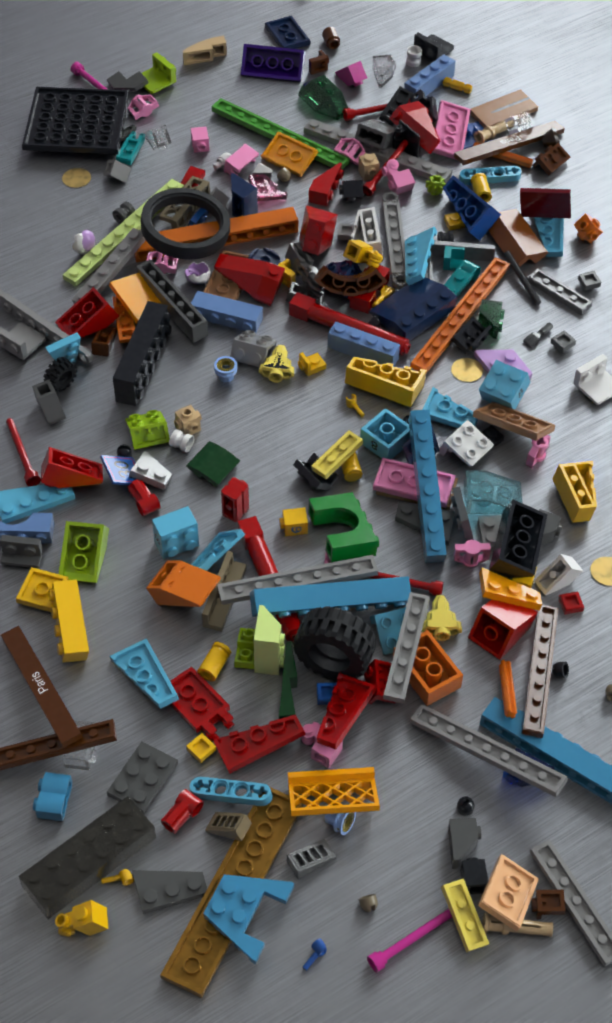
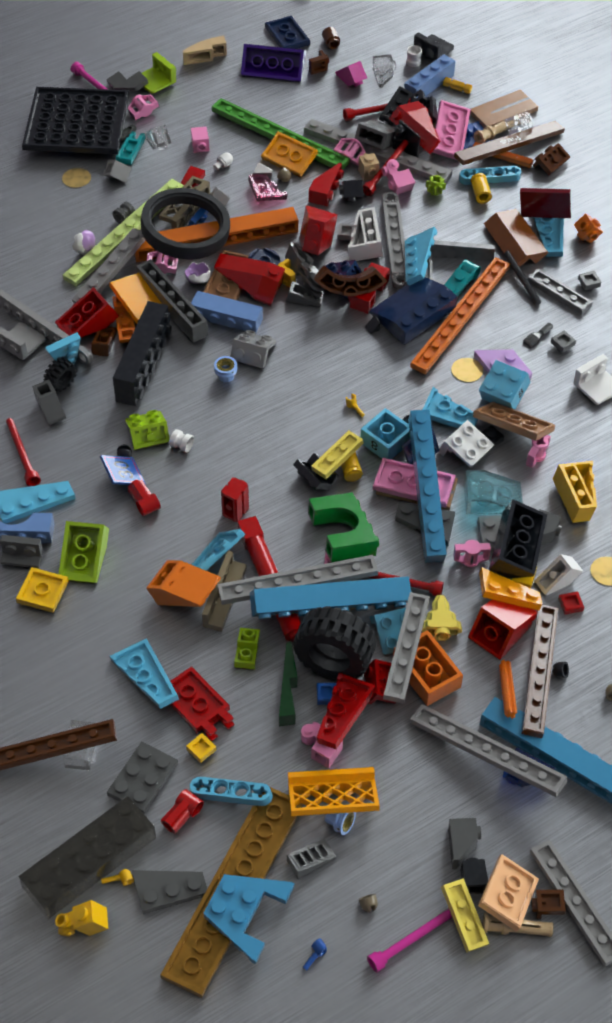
(41, 687): reddish brown tile -> none
(53, 796): dark azure brick -> none
(68, 470): red slope -> none
(69, 621): yellow brick -> none
(151, 471): wing -> none
(175, 532): medium azure brick -> none
(188, 420): tan brick -> none
(213, 463): dark green slope -> none
(214, 661): yellow piece -> none
(237, 832): dark tan slope -> none
(240, 159): bright pink hinge -> none
(243, 197): dark blue slope -> none
(250, 745): red wing -> none
(268, 644): yellowish green slope -> none
(277, 366): light yellow rock -> none
(294, 521): yellow brick -> none
(306, 308): red brick -> none
(311, 364): yellow bracket -> none
(323, 97): clear green wedge -> none
(362, 253): yellow brick -> none
(362, 344): medium blue brick -> none
(385, 293): yellow piece -> none
(385, 380): yellow wedge -> none
(445, 236): black wheel -> none
(453, 221): yellow plate -> none
(453, 257): teal panel -> none
(461, 513): dark grey wing -> none
(469, 807): black hinge -> none
(470, 334): black bracket -> none
(473, 210): blue wedge -> none
(491, 314): clear green slope -> none
(550, 138): dark brown cone -> none

